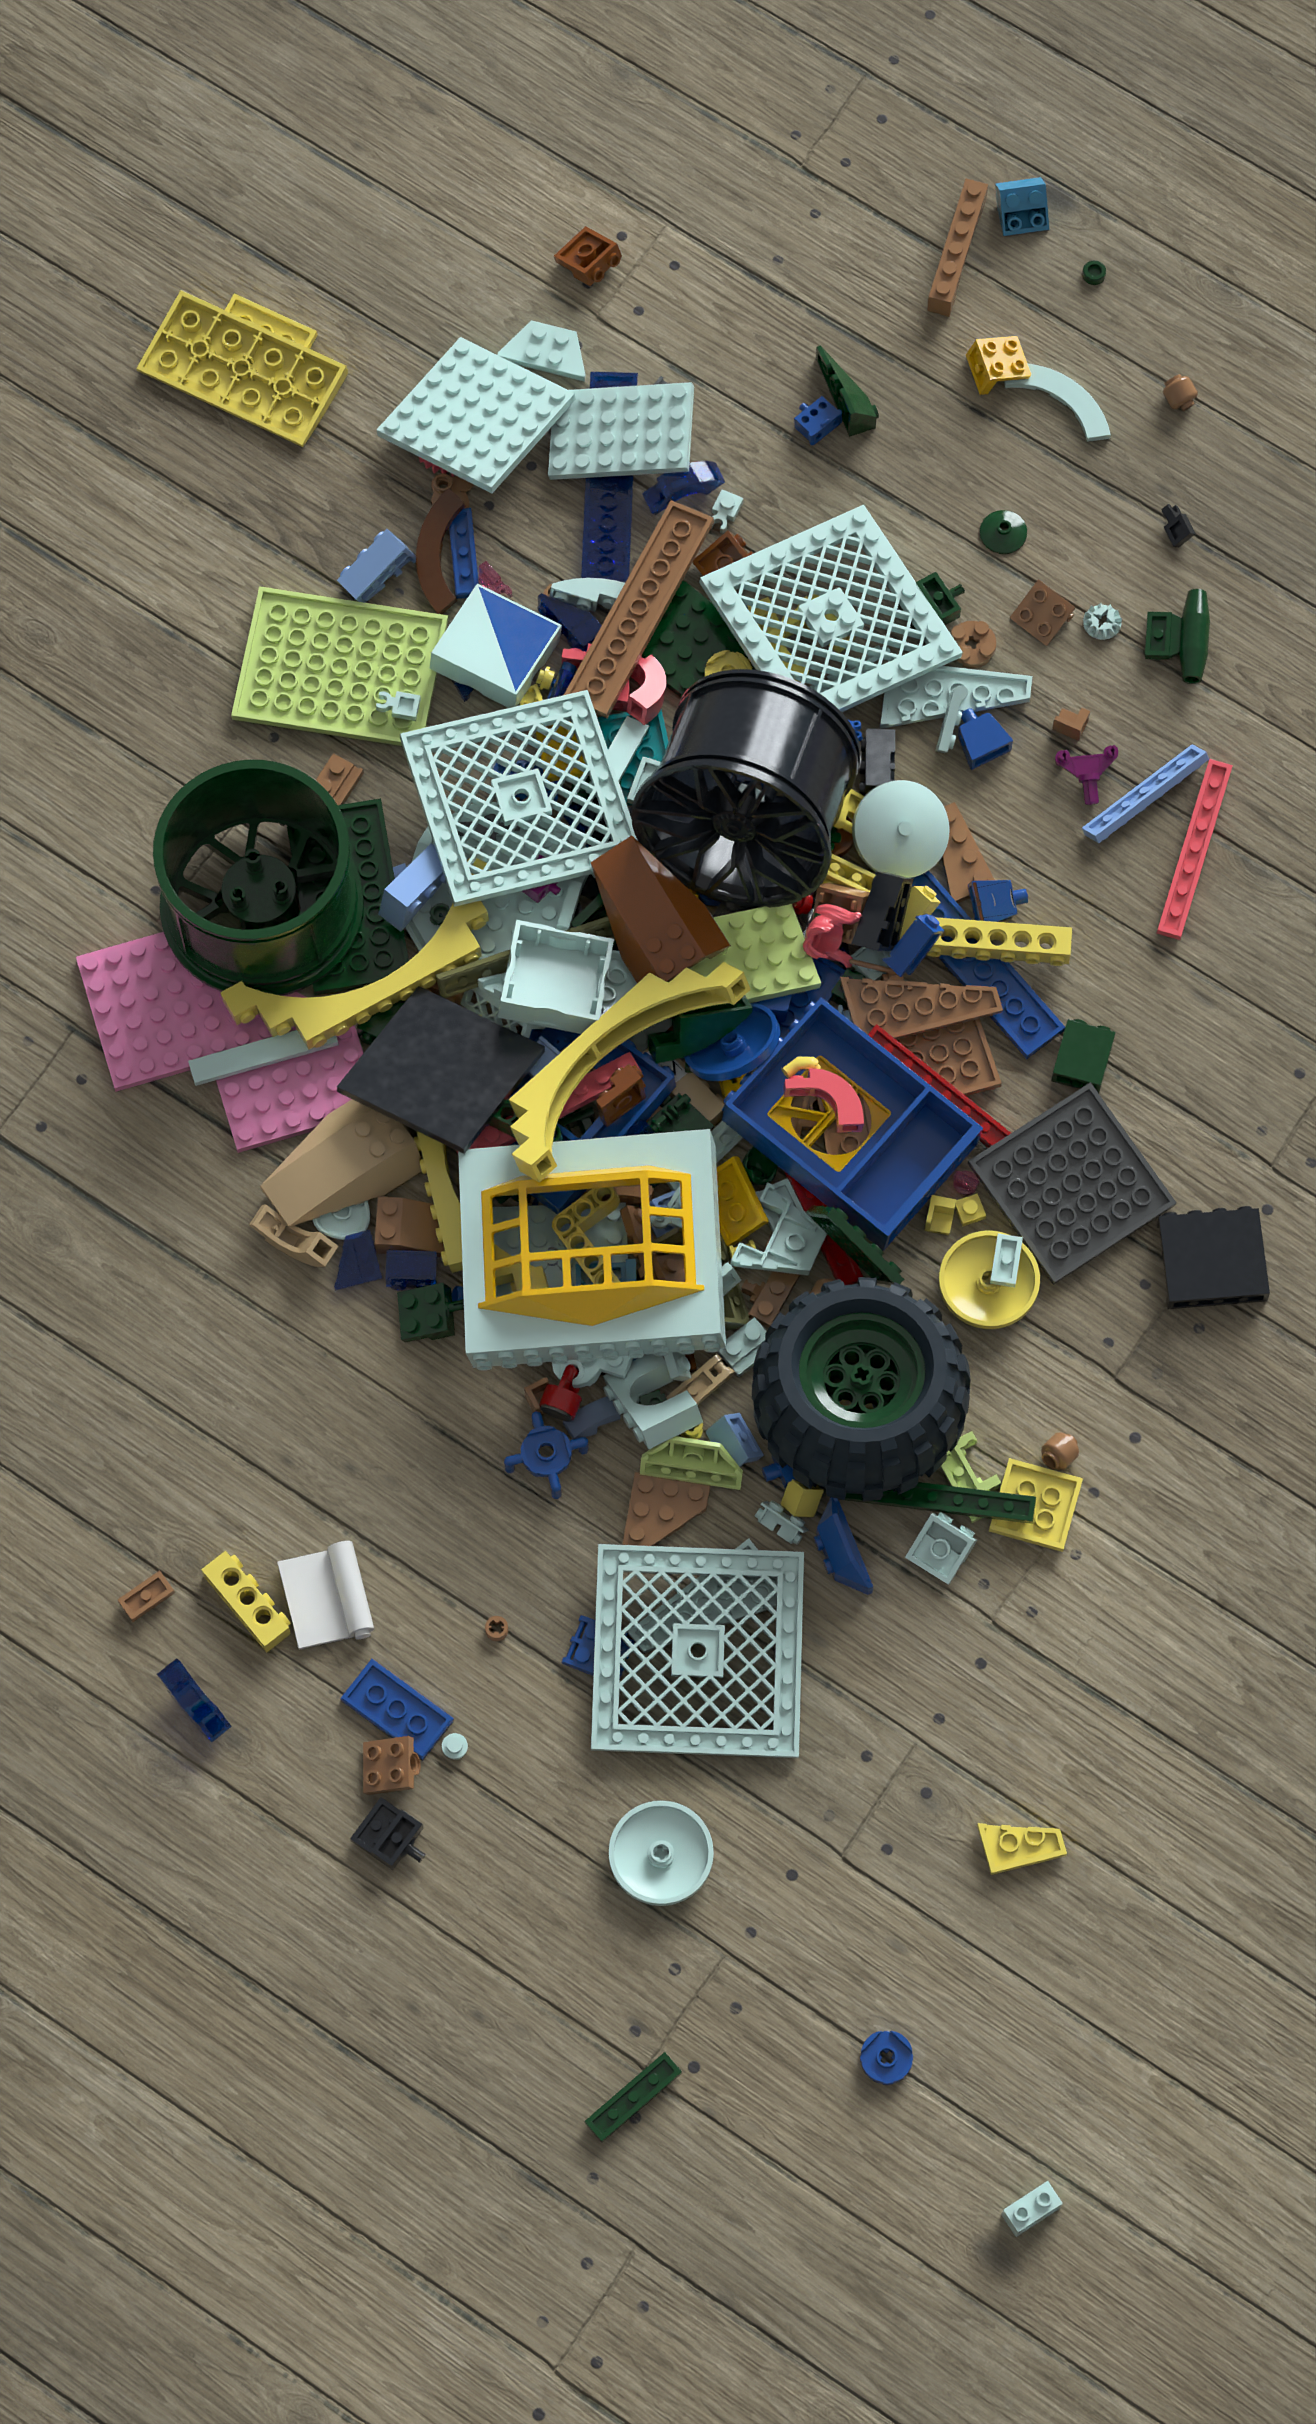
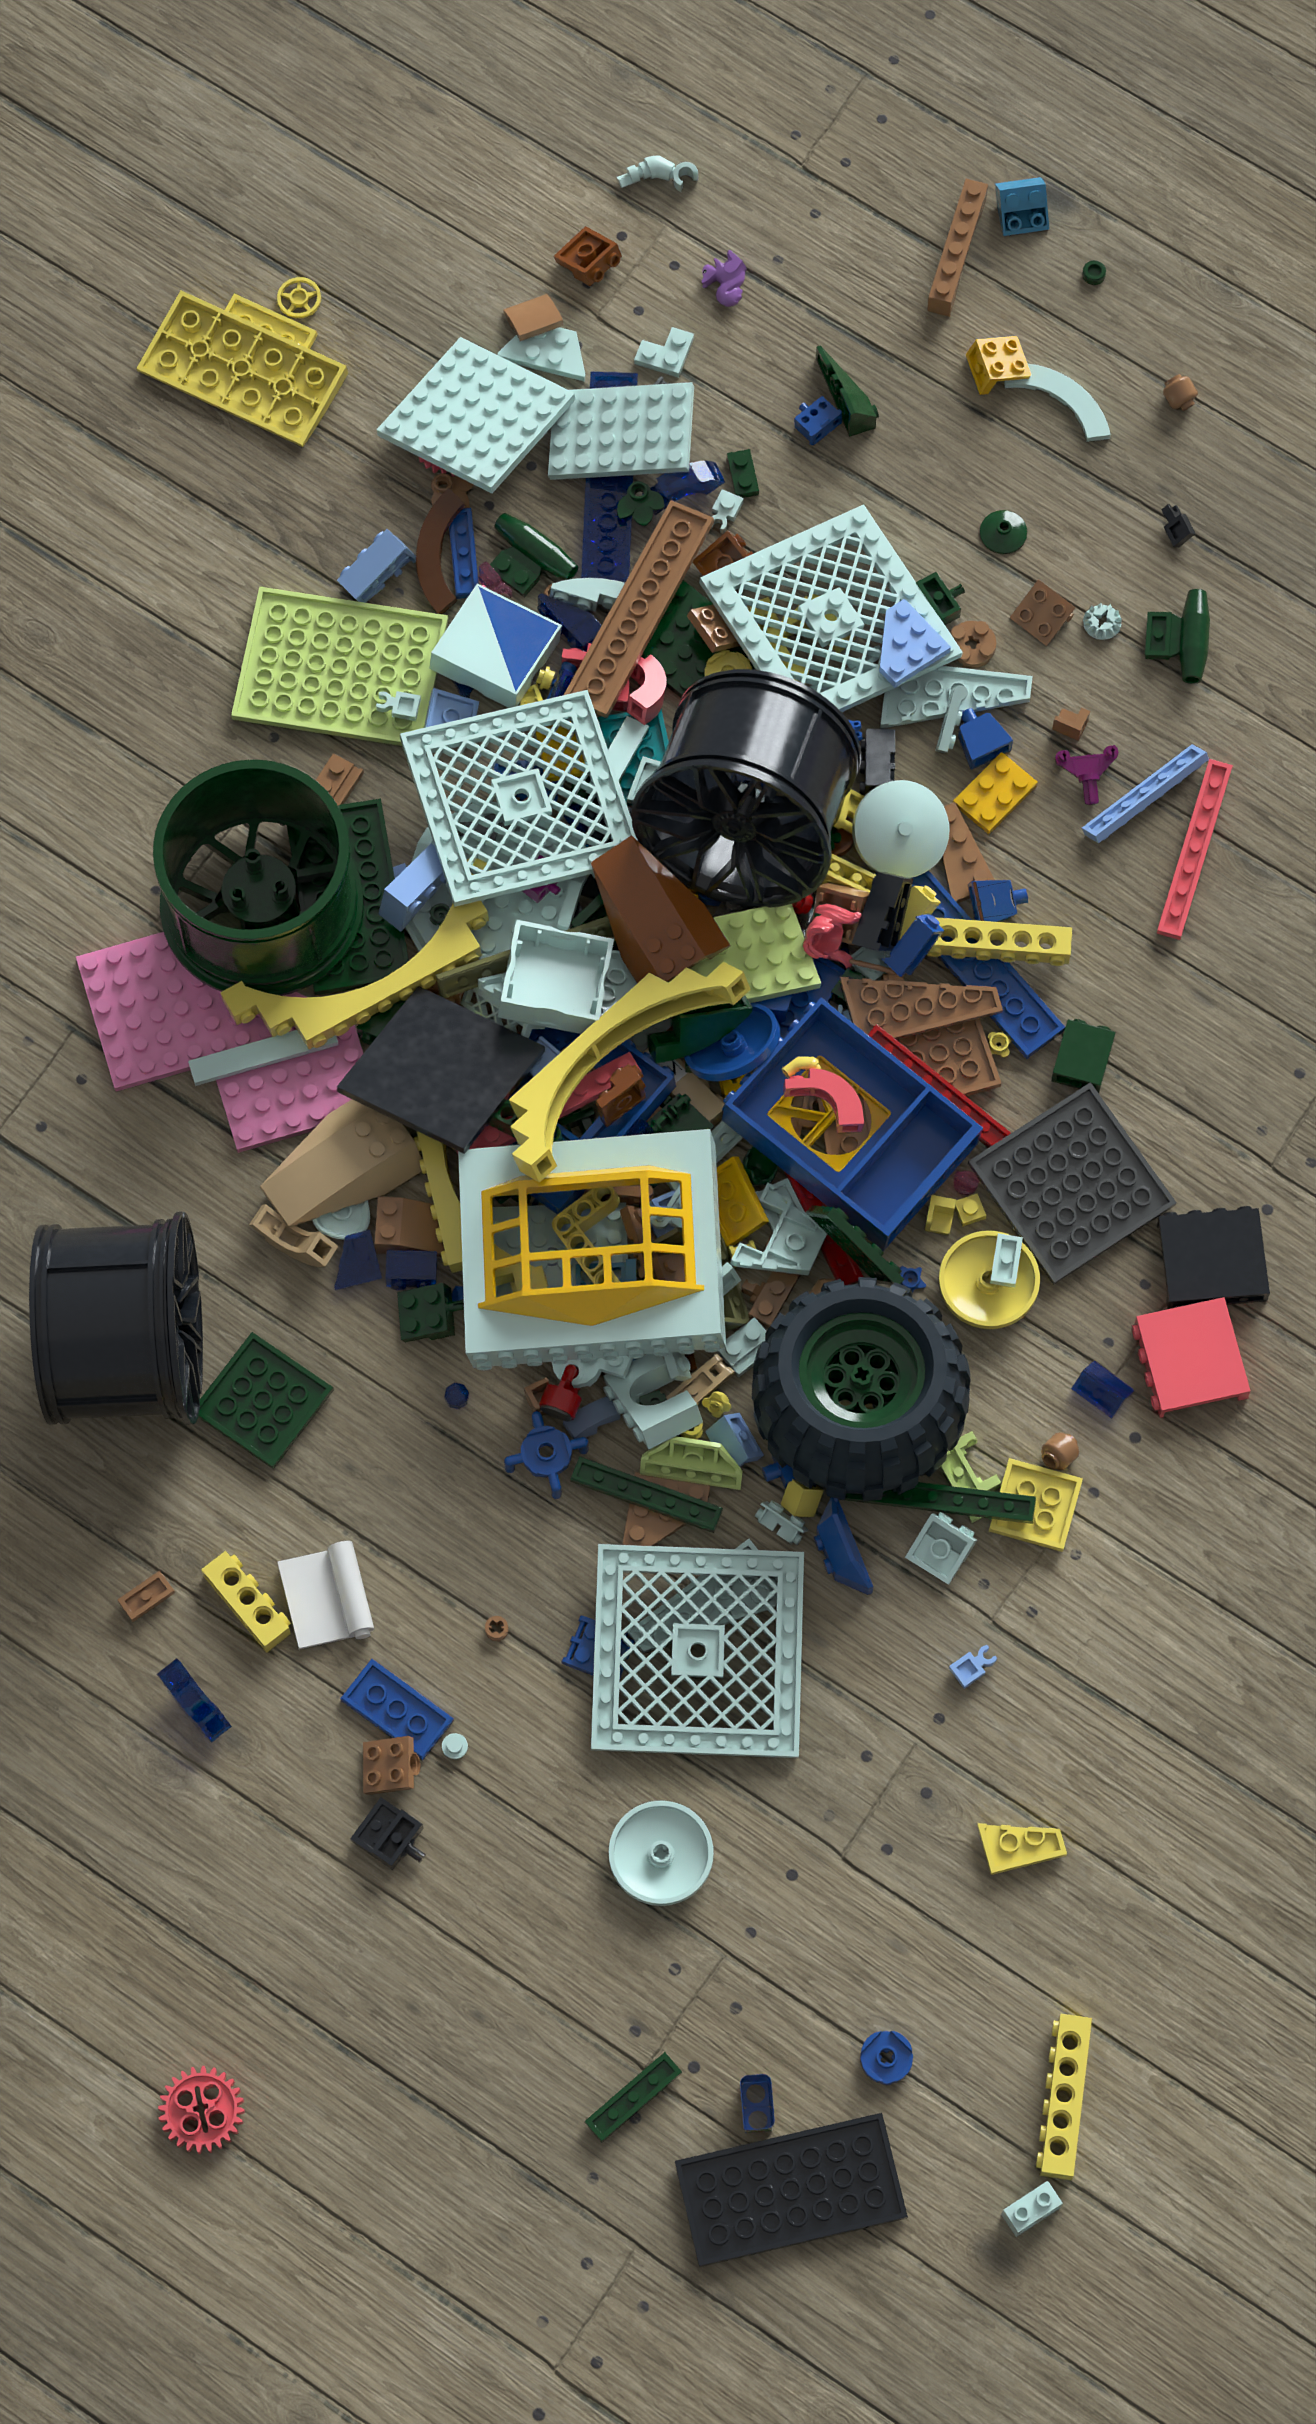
(116, 1321): none -> black wheel
(224, 2104): none -> coral gear
(263, 1400): none -> dark green plate
(299, 297): none -> light yellow wheel
(449, 707): none -> light blue plate
(456, 1395): none -> clear blue tile
(529, 555): none -> dark green plate
(533, 317): none -> medium nougat slope
(640, 506): none -> dark green plate
(646, 1494): none -> dark green tile
(660, 168): none -> light aqua piece
(667, 358): none -> light aqua plate
(712, 628): none -> medium nougat plate
(717, 1404): none -> light yellow plate
(729, 275): none -> medium lavender animal
(743, 473): none -> dark green plate
(764, 2081): none -> blue piece
(790, 2189): none -> black plate
(908, 644): none -> light blue plate
(914, 1274): none -> blue plate
(969, 1668): none -> light blue plate
(995, 793): none -> yellow plate
(1001, 1038): none -> light yellow plate
(1079, 2030): none -> light yellow brick
(1102, 1389): none -> clear blue panel
(1190, 1356): none -> coral panel

